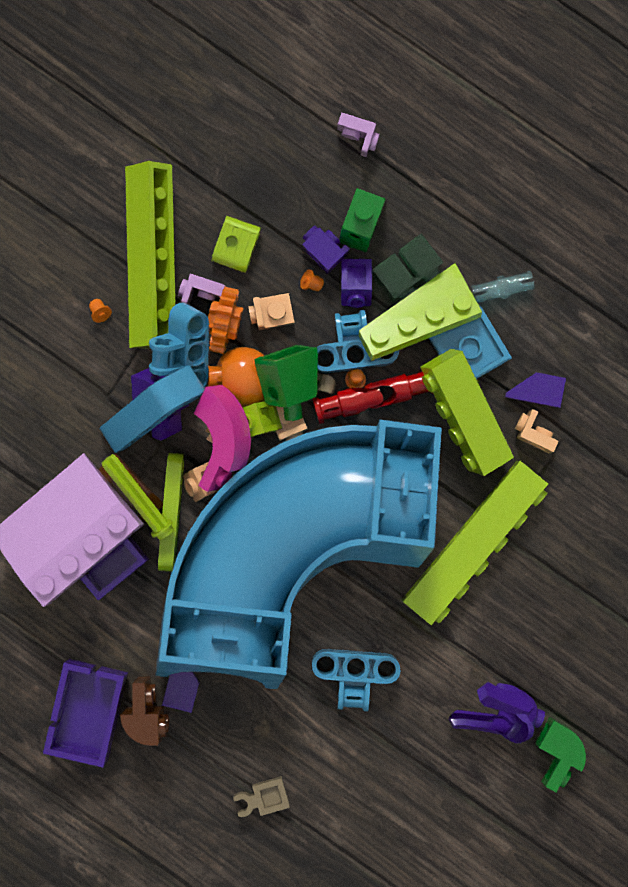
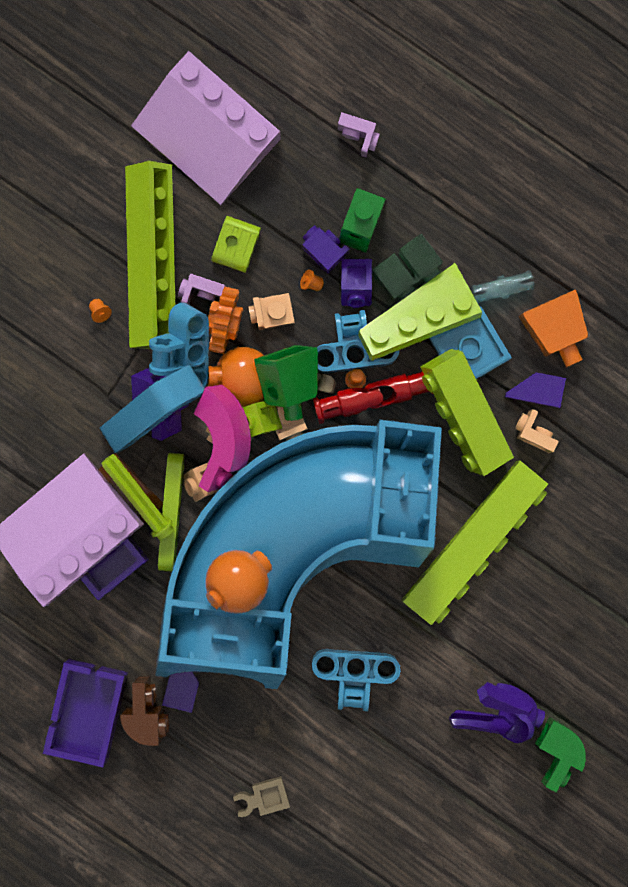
(205, 128): none -> lavender slope
(237, 581): none -> orange brick
(557, 327): none -> orange torso

